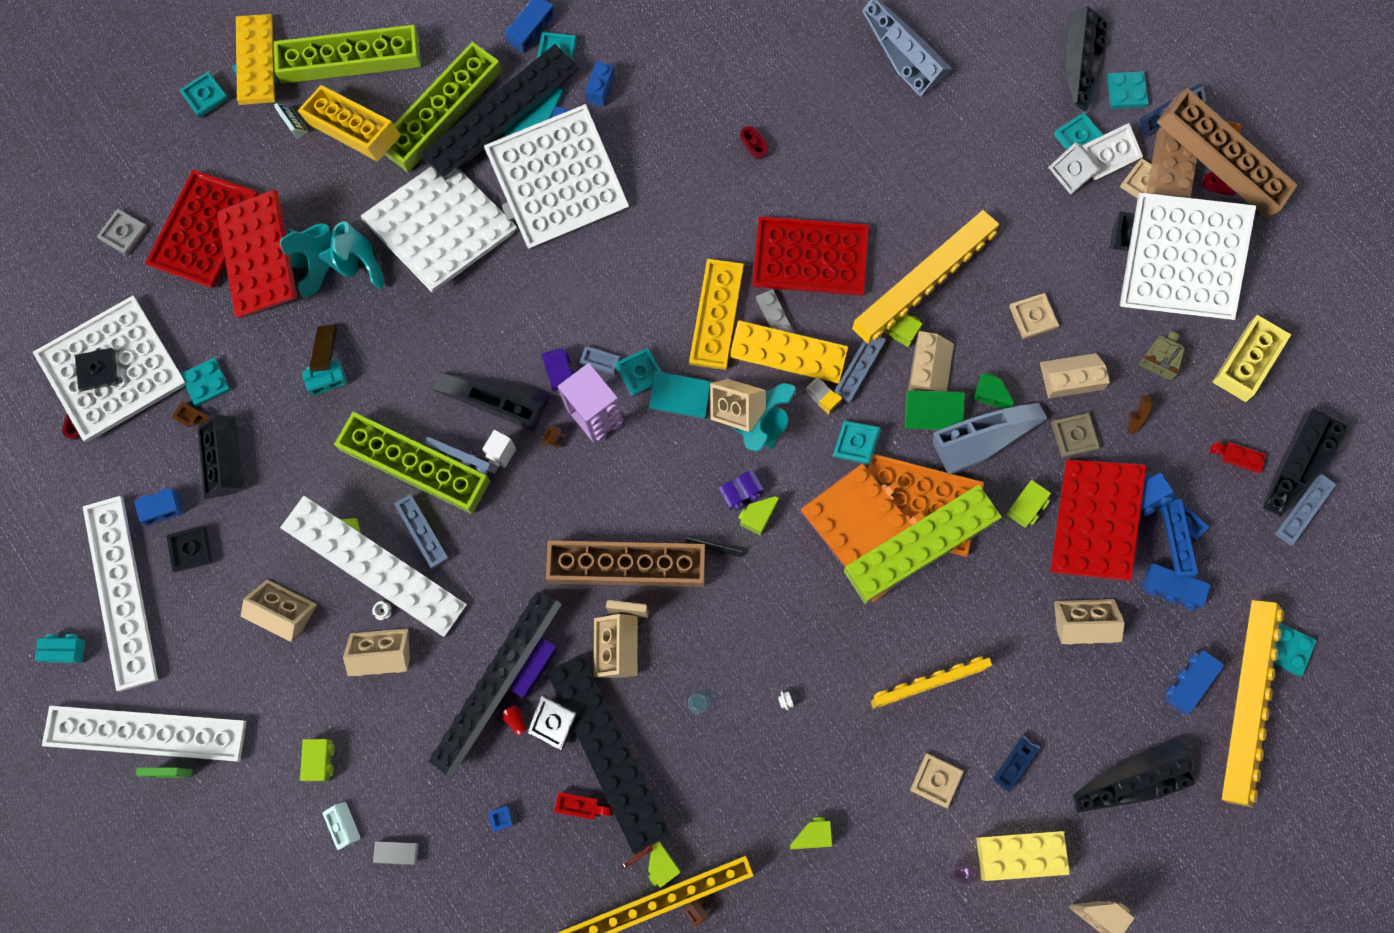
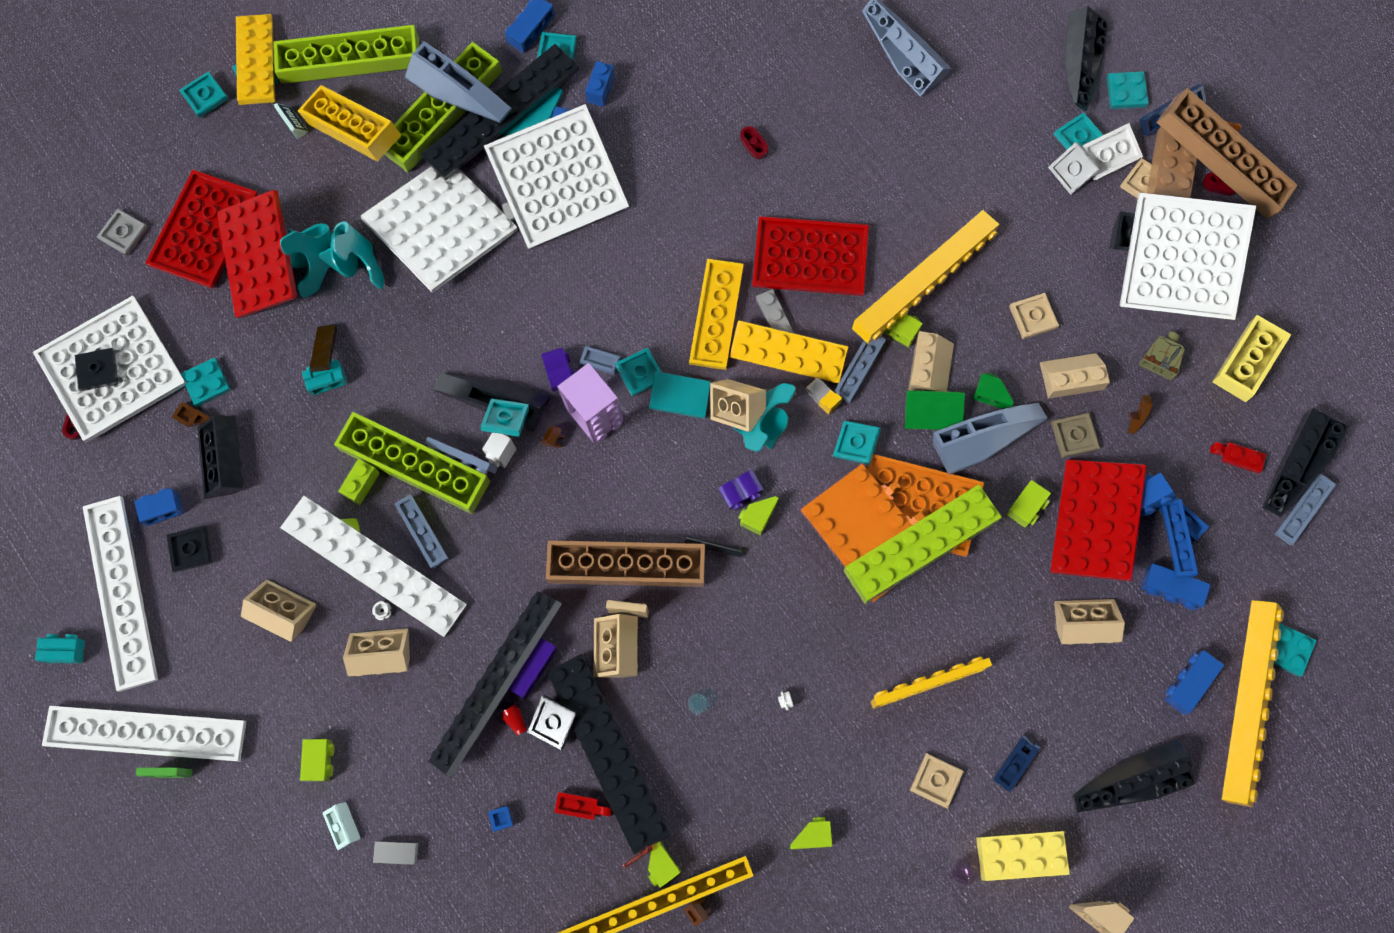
(359, 482): none -> lime brick
(453, 84): none -> sand blue wedge
(504, 417): none -> teal plate

